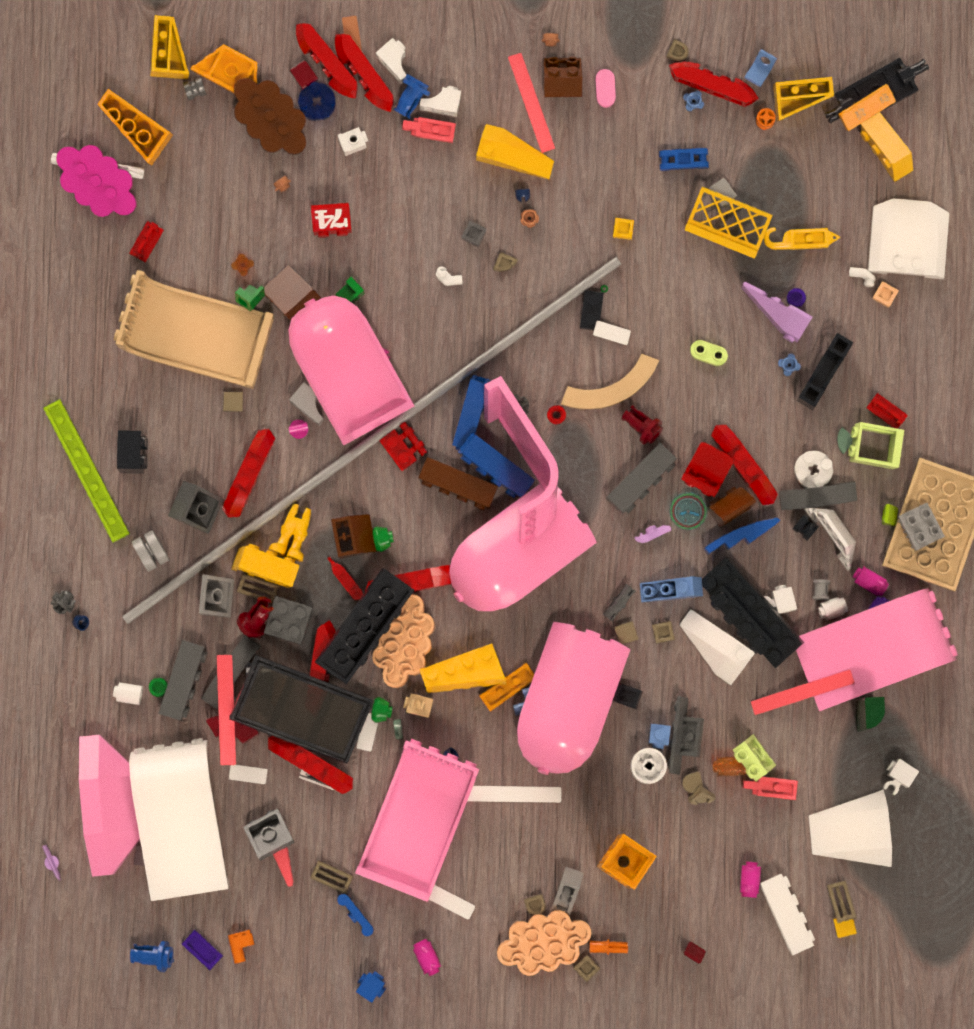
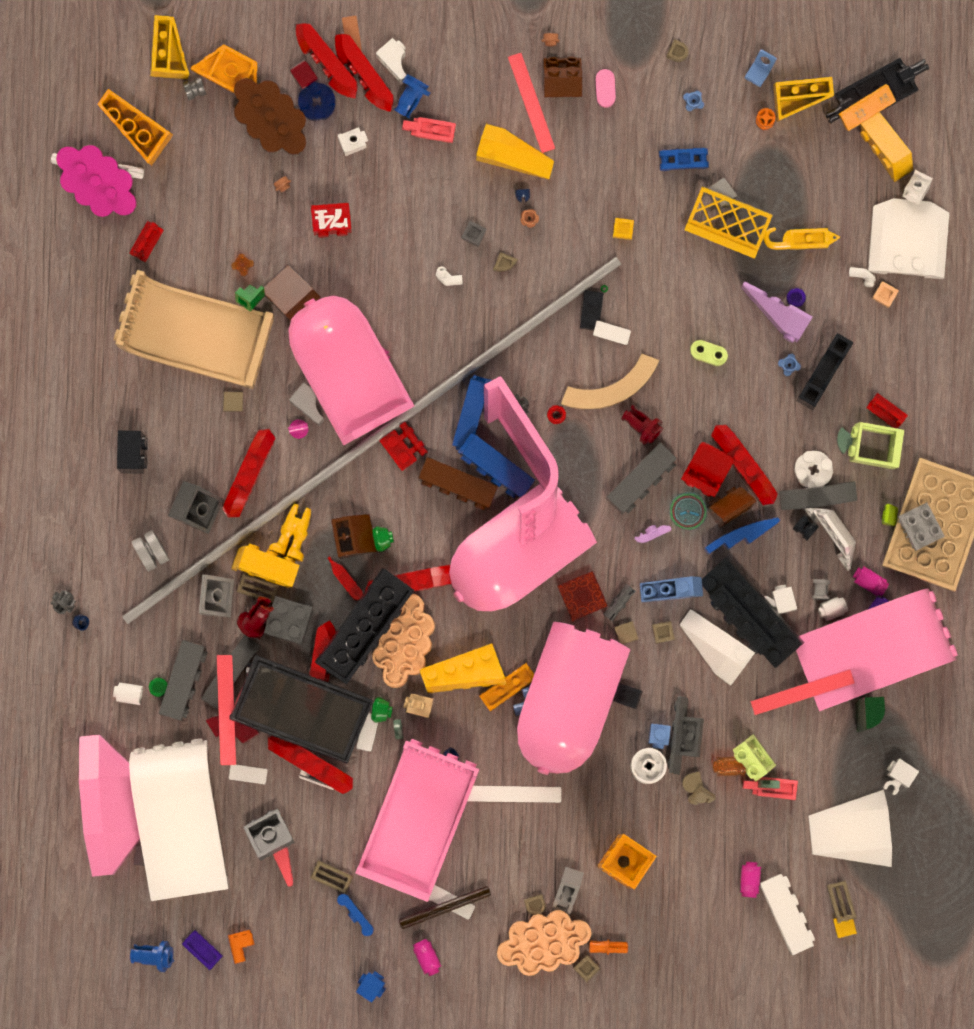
(51, 862): lavender piece -> none
(86, 471): lime tile -> none
(351, 291): green panel -> none
(444, 103): white arch -> none
(445, 907): none -> dark brown axle
(582, 596): none -> clear red plate
(694, 952): dark red slope -> none
(704, 80): red brick -> none
(775, 784): none -> sand green tile
(917, 187): none -> white brick

